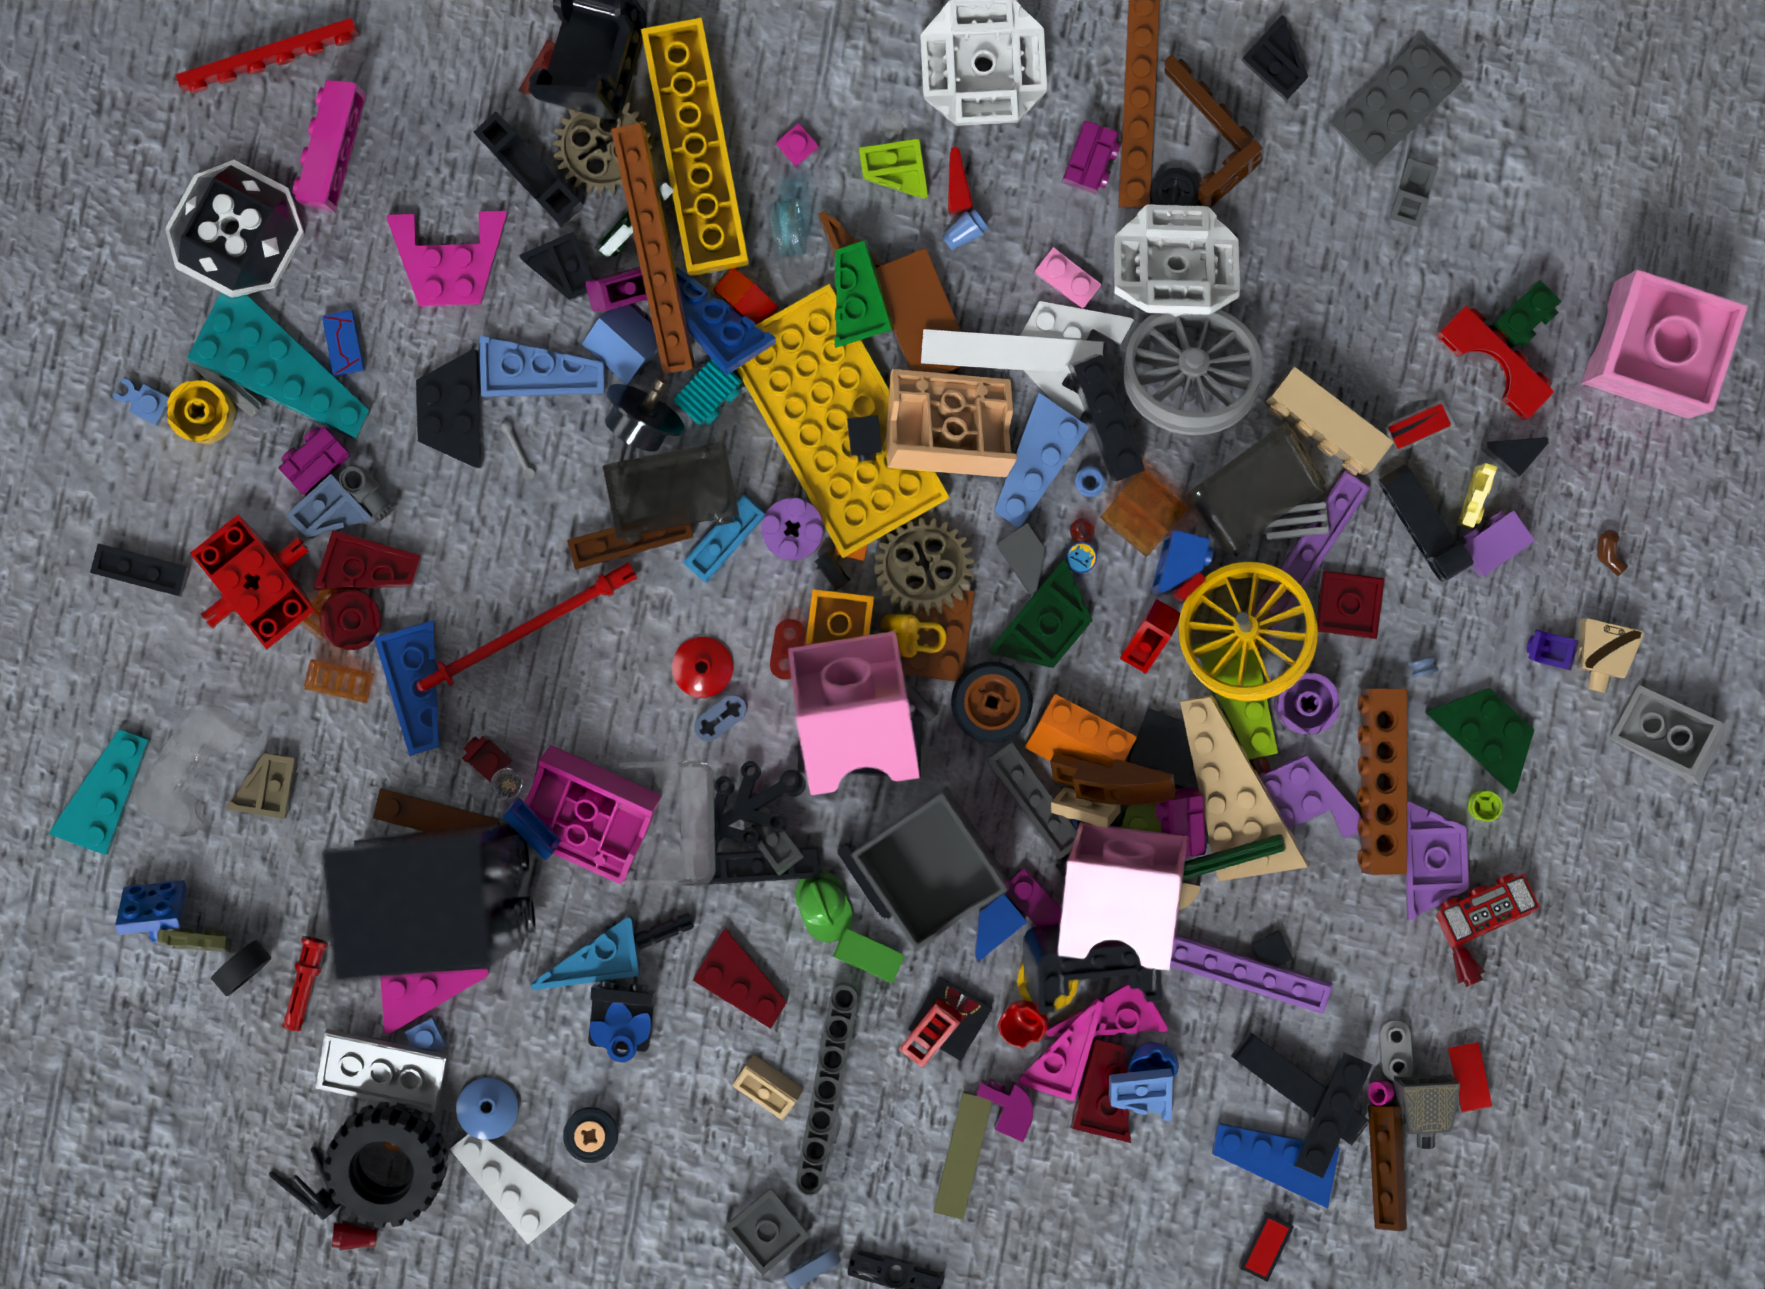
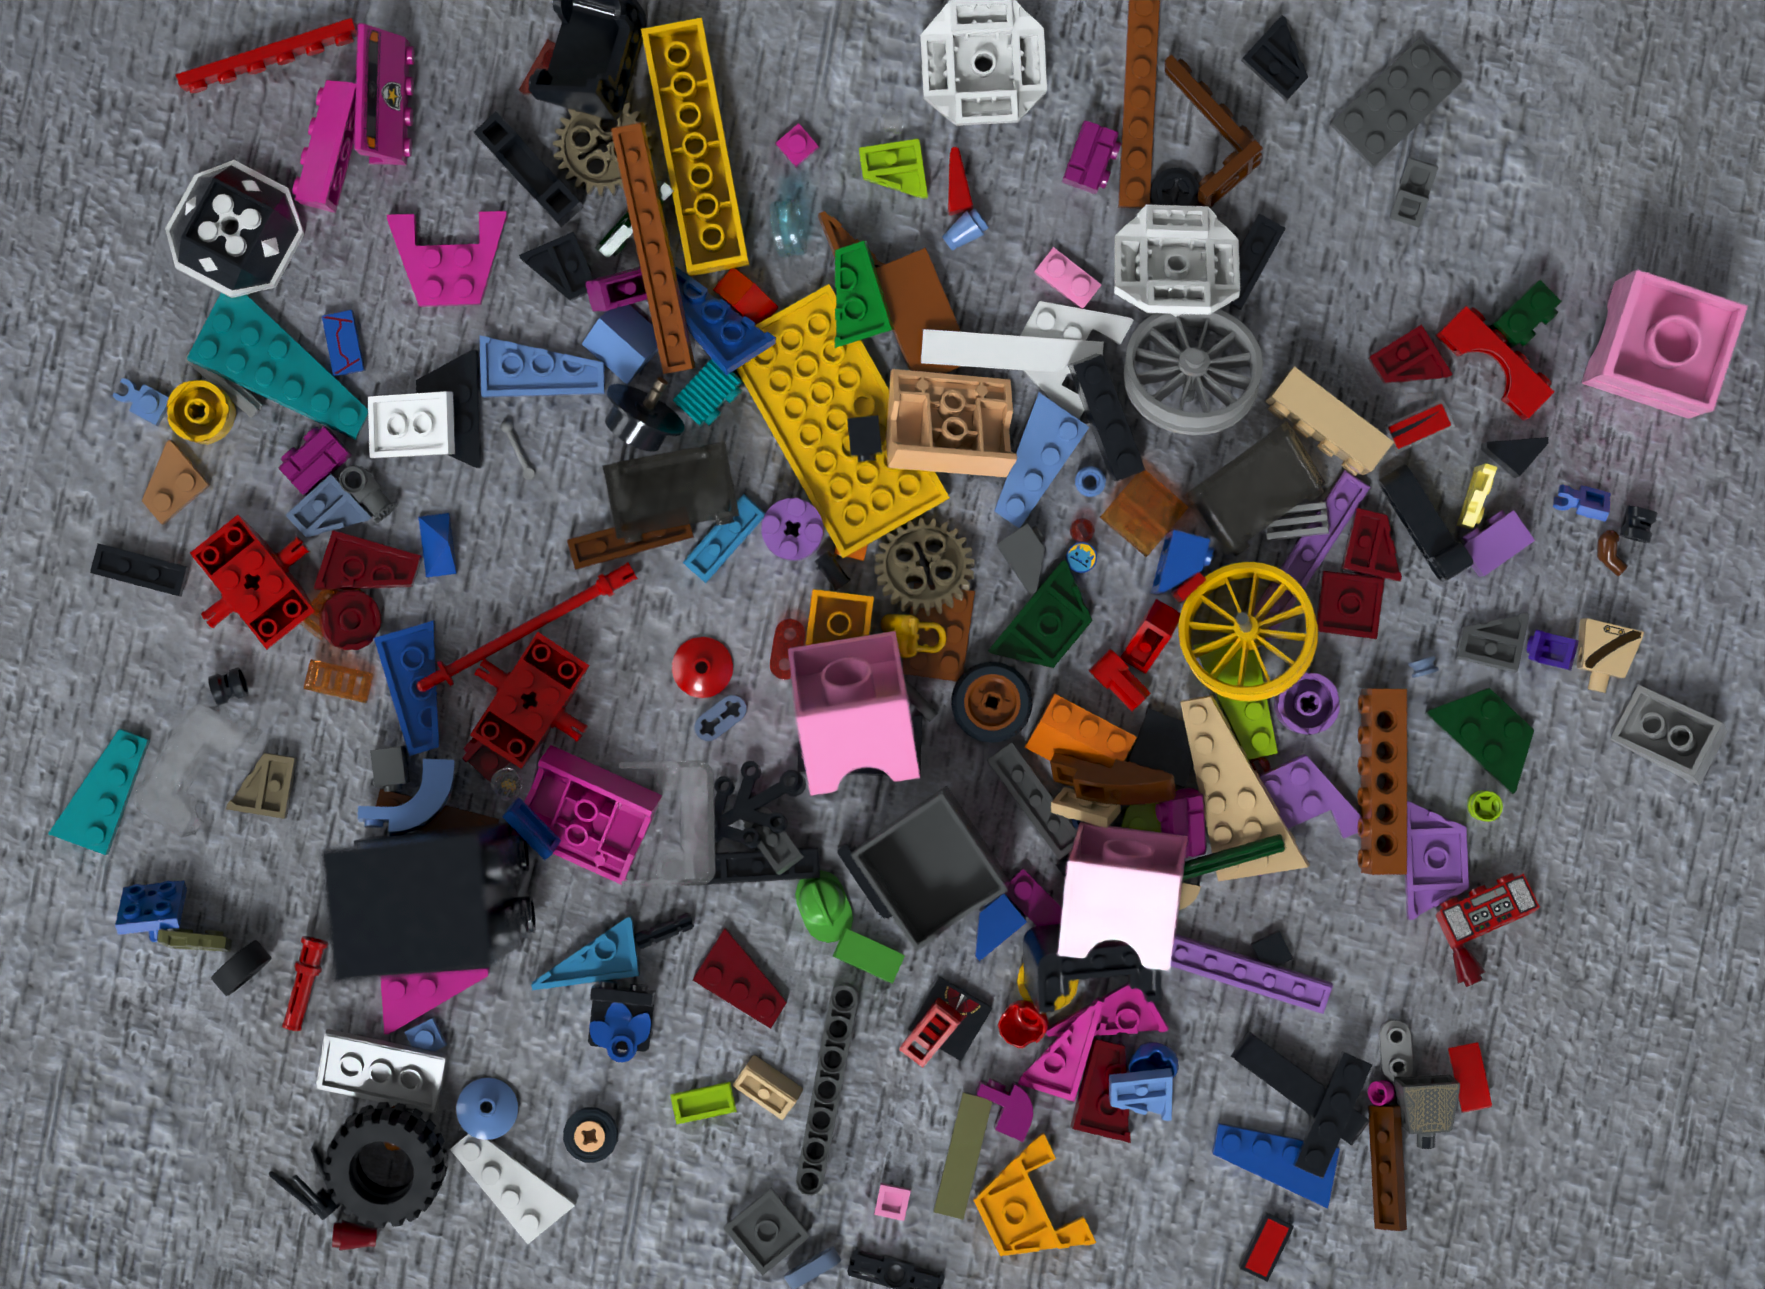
(172, 484): none -> medium nougat wing
(228, 686): none -> black wheel
(383, 96): none -> dark pink piece
(390, 768): none -> dark grey brick
(411, 425): none -> white plate
(422, 808): none -> medium blue arch
(437, 545): none -> blue slope
(508, 723): none -> red slope
(703, 1103): none -> lime tile
(892, 1201): none -> bright pink plate
(1016, 1212): none -> light orange wing
(1114, 675): none -> red piece
(1255, 254): none -> black plate
(1371, 546): none -> dark red wing
(1410, 359): none -> dark red wing
(1494, 643): none -> dark grey wing
(1587, 501): none -> blue plate
(1638, 524): none -> black wheel

